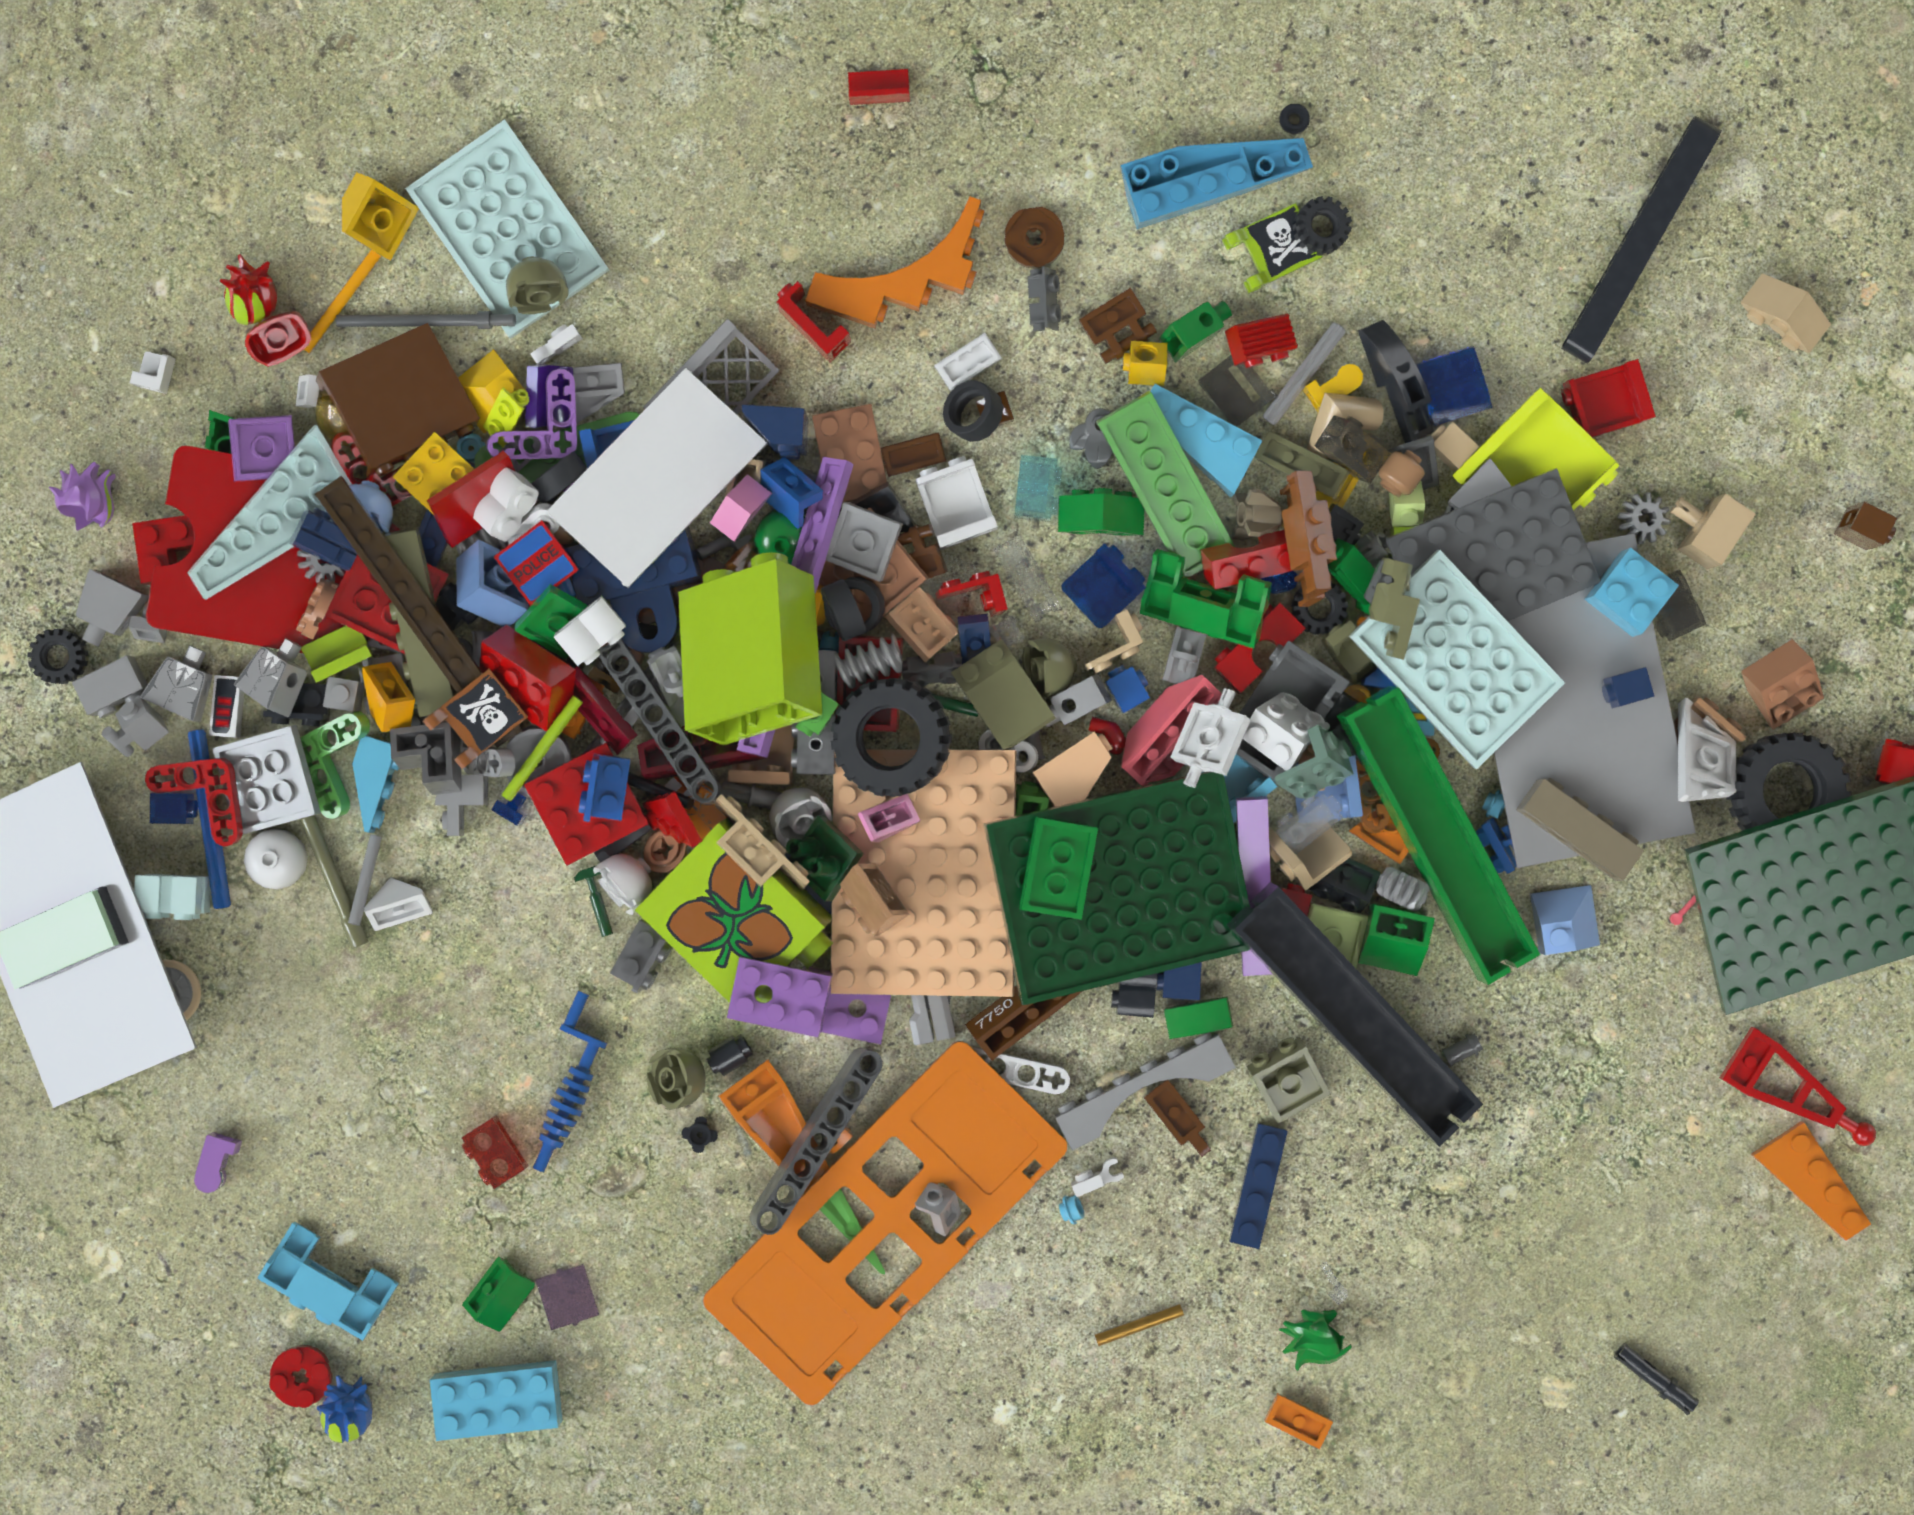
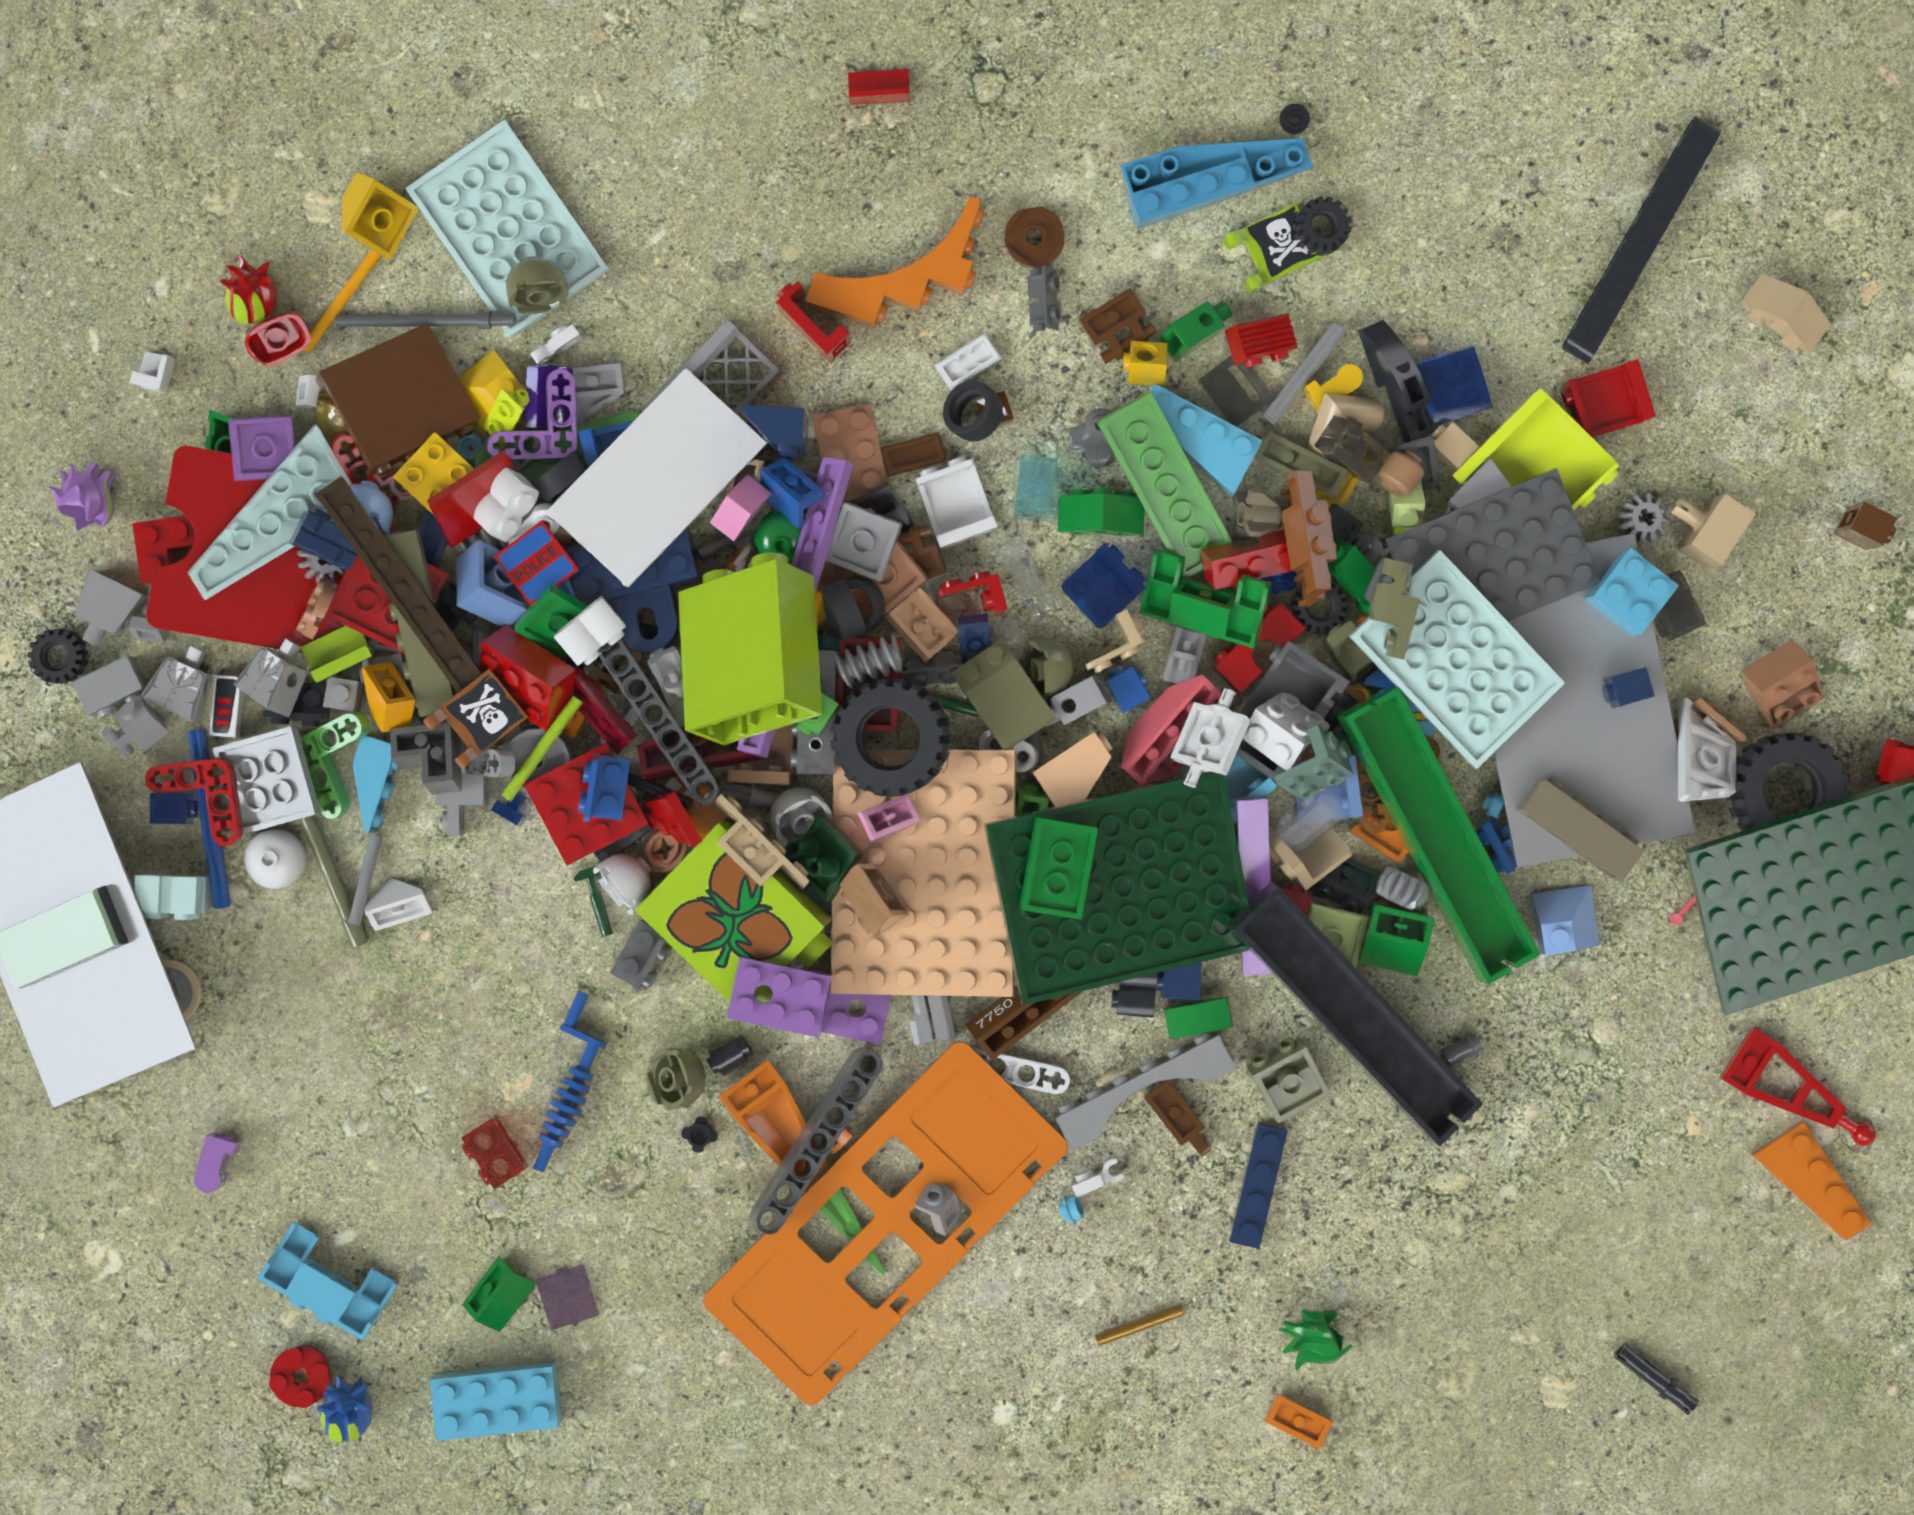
(1111, 732): red arm -> none

